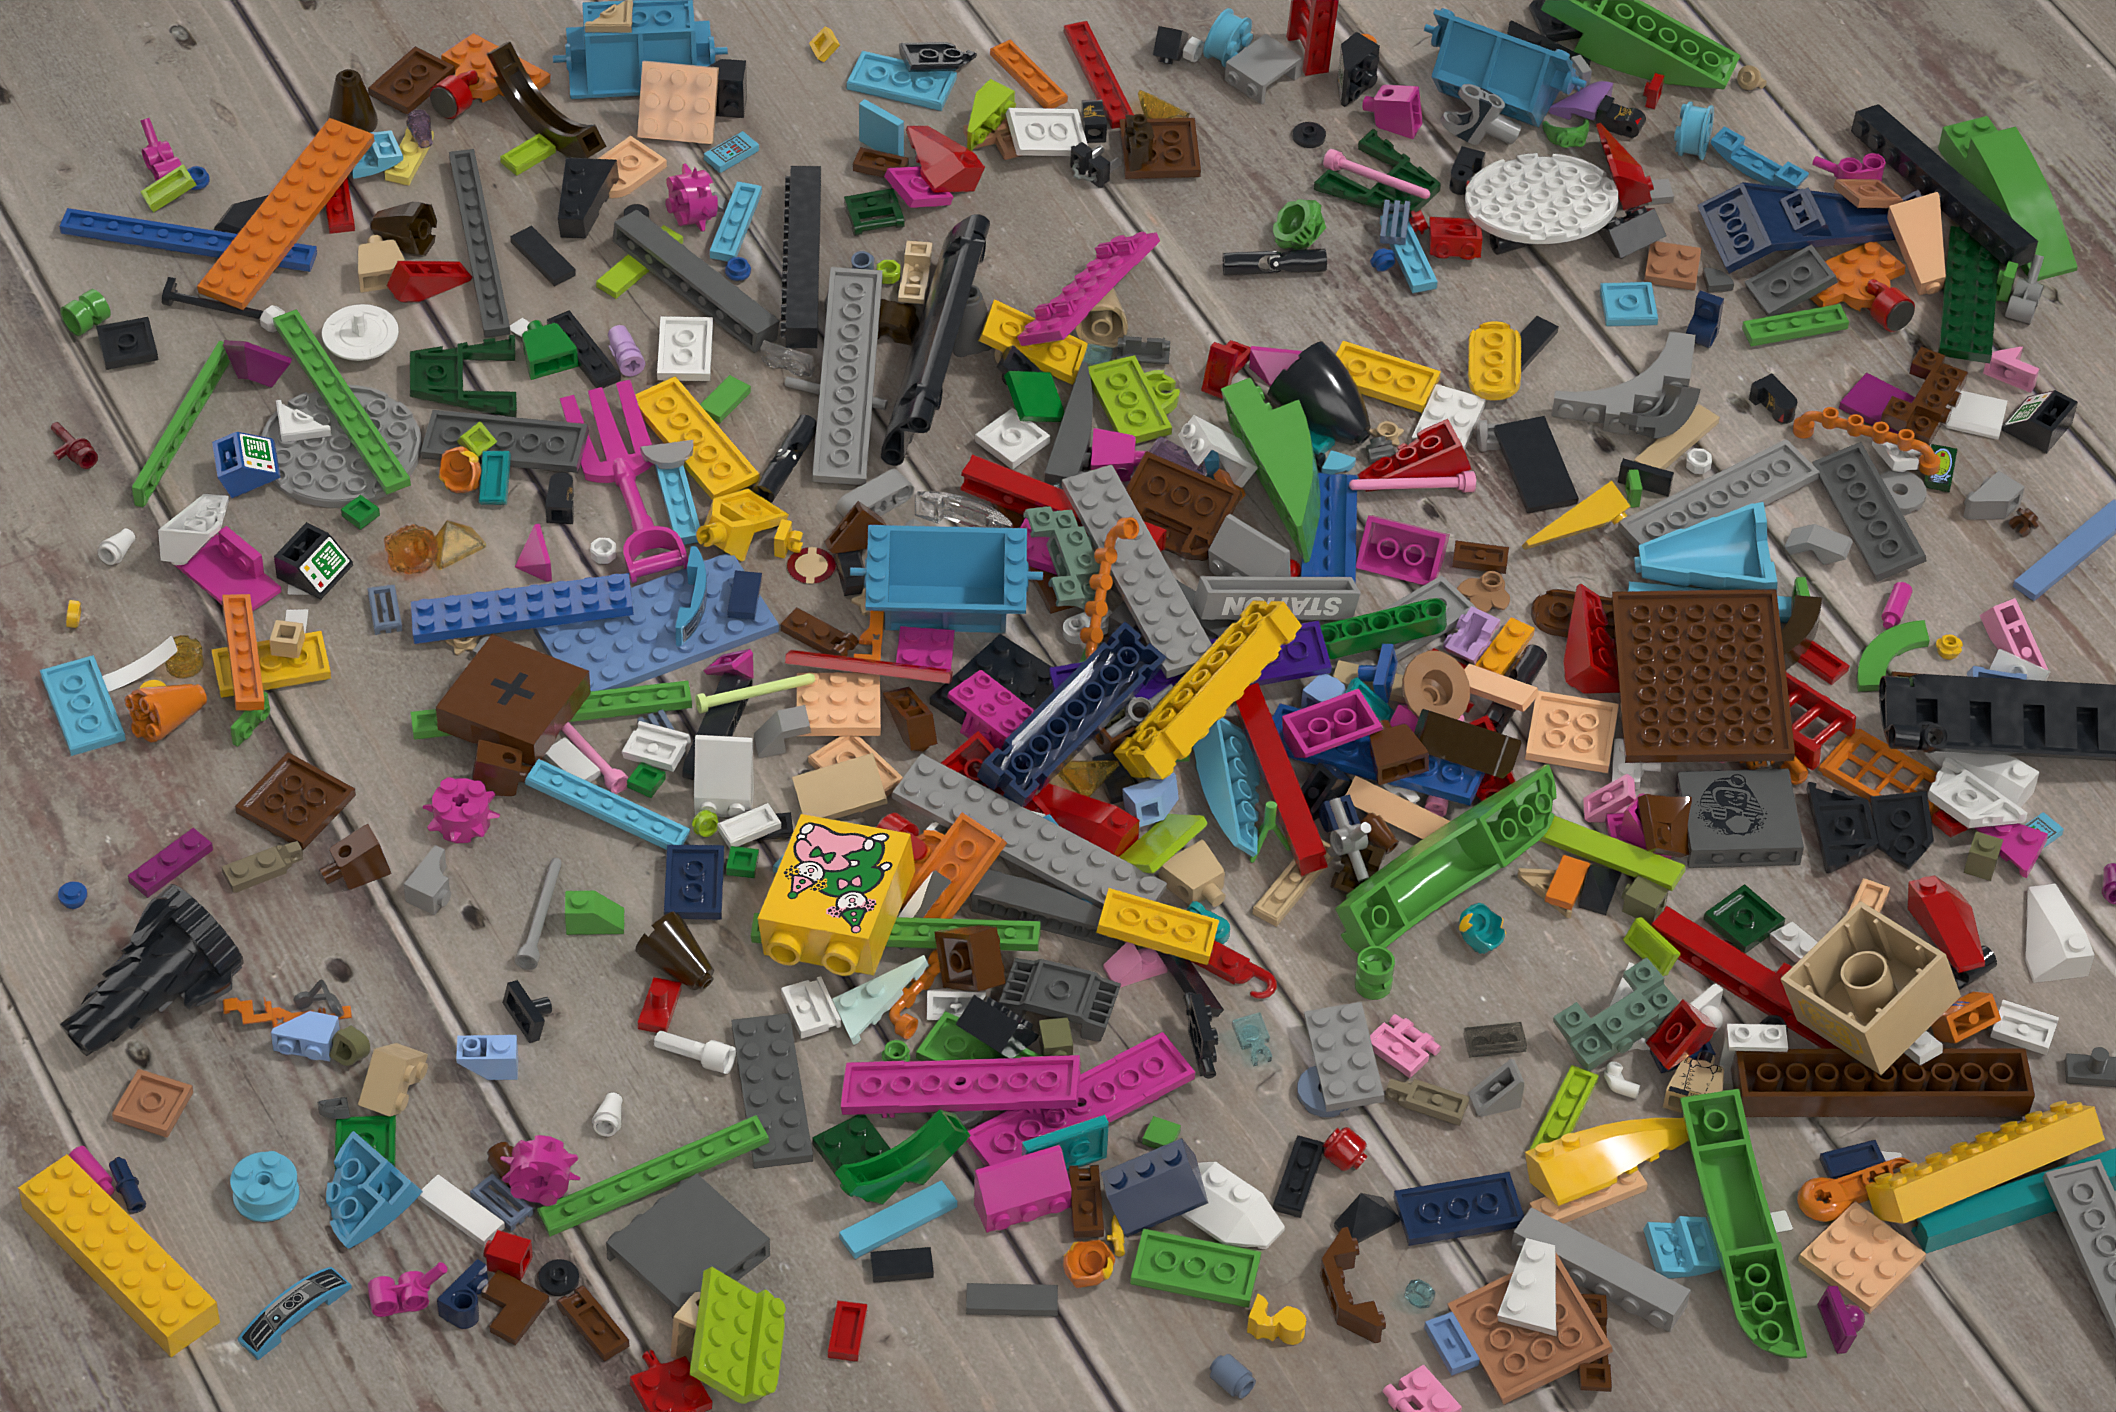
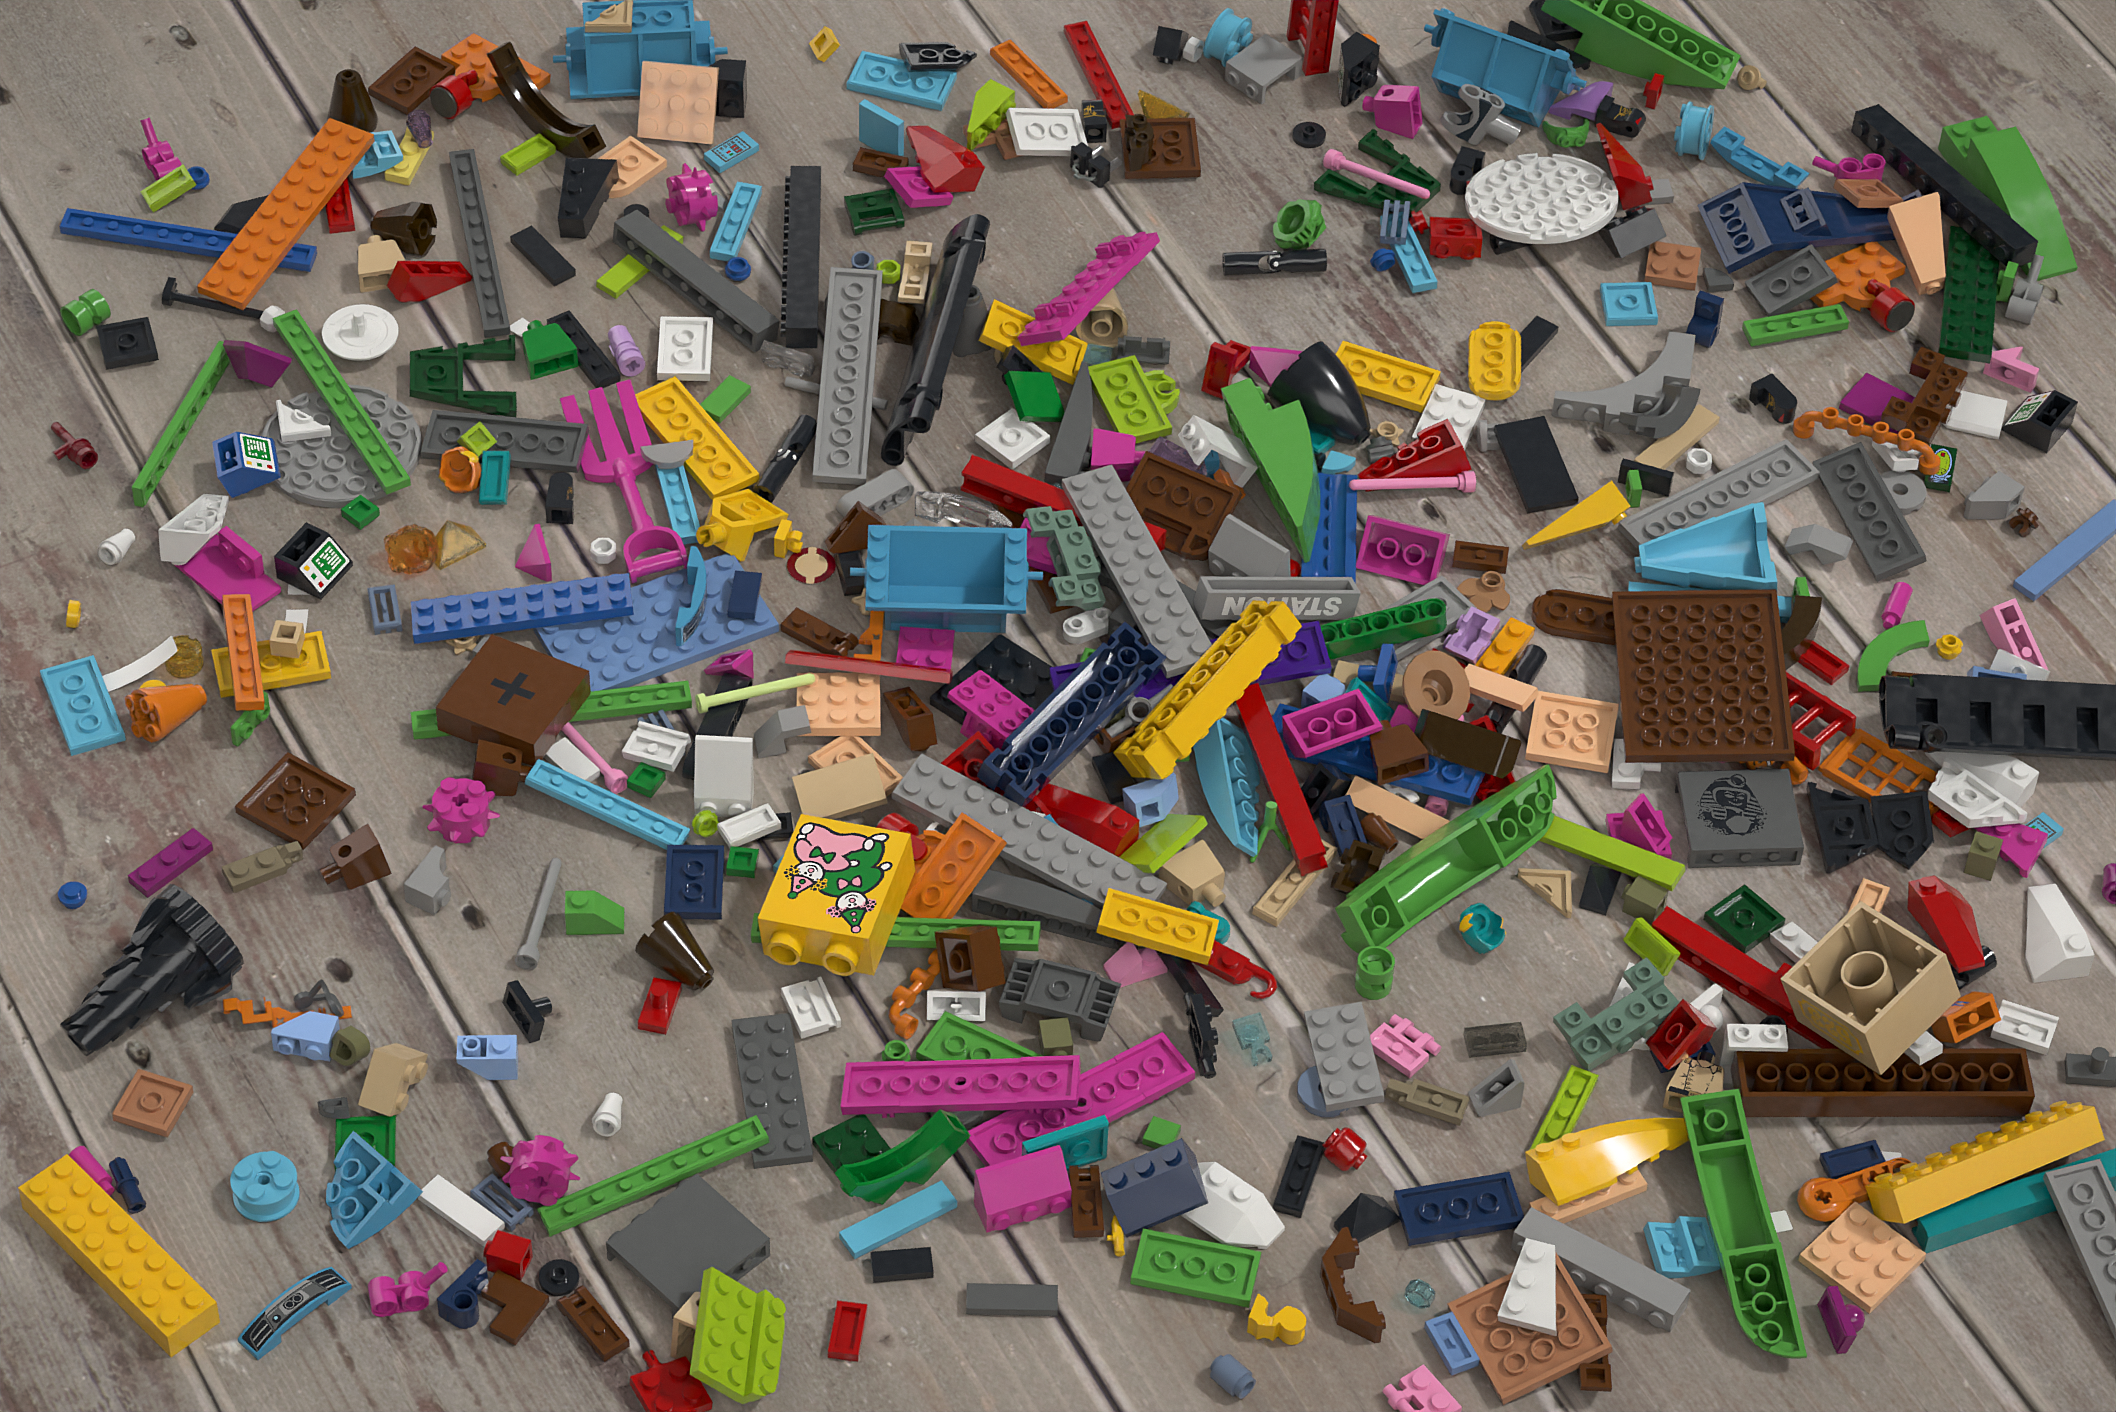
(713, 1054): white piece -> none
(870, 1000): light aqua wing -> none
(925, 896): sticker -> none
(997, 1026): black slope -> none
(1087, 776): clear yellow slope -> none
(1088, 1263): orange hair -> none
(1124, 529): orange bar -> none
(1349, 839): light grey bar -> none
(1567, 882): orange tile -> none
(1582, 69): light grey plate -> none
(1589, 649): red wedge -> none
(1609, 799): bright pink slope -> none
(1617, 1083): white arm -> none
(1665, 824): reddish brown plate -> none

